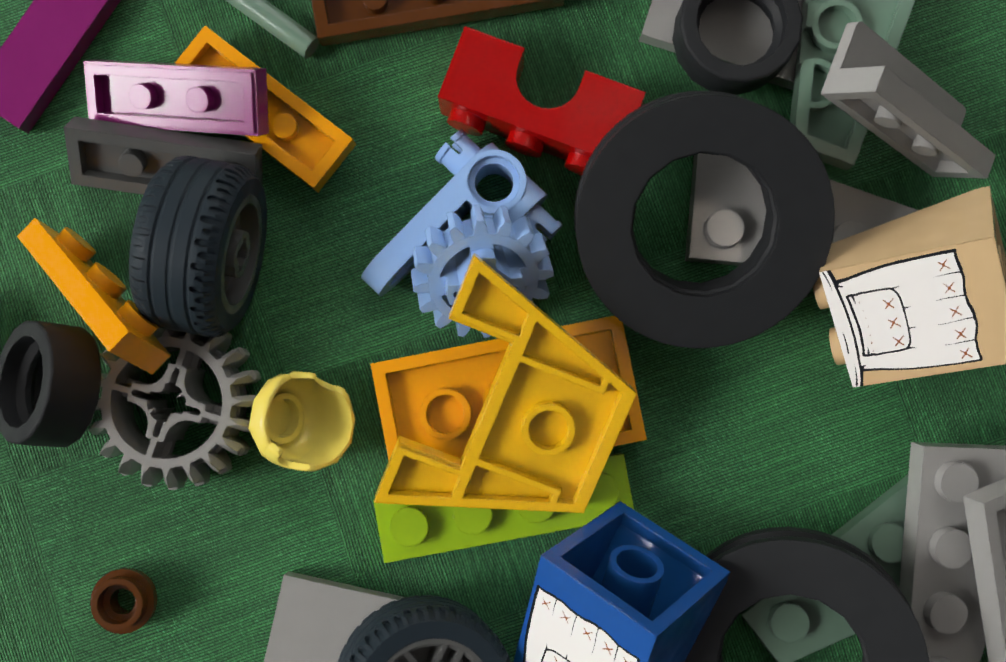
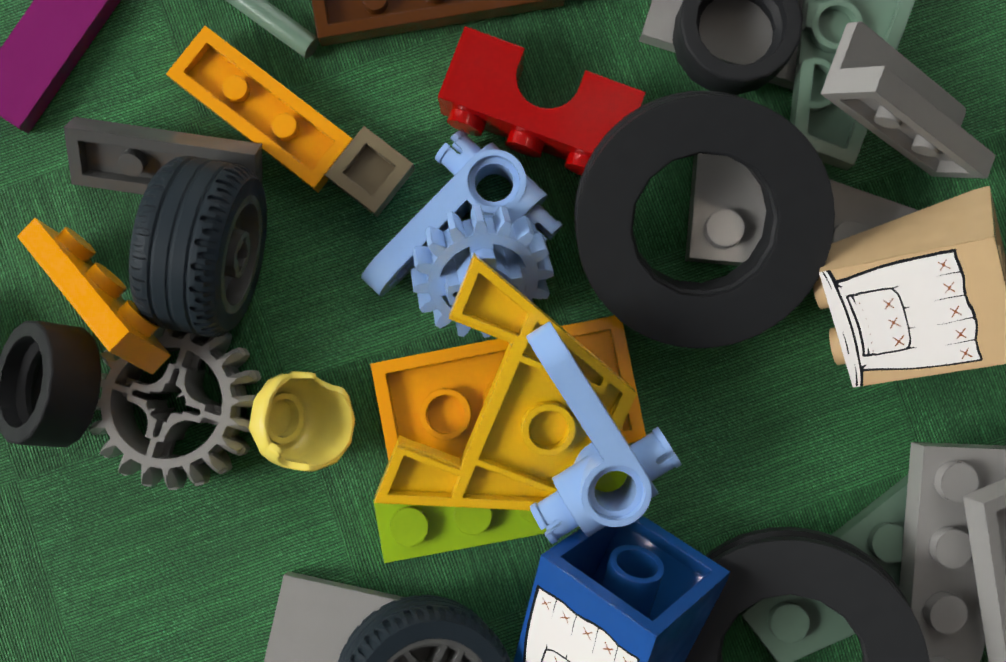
(105, 602): reddish brown plate -> none
(178, 96): tile -> none
(370, 171): none -> dark tan plate
(576, 499): none -> light blue piece

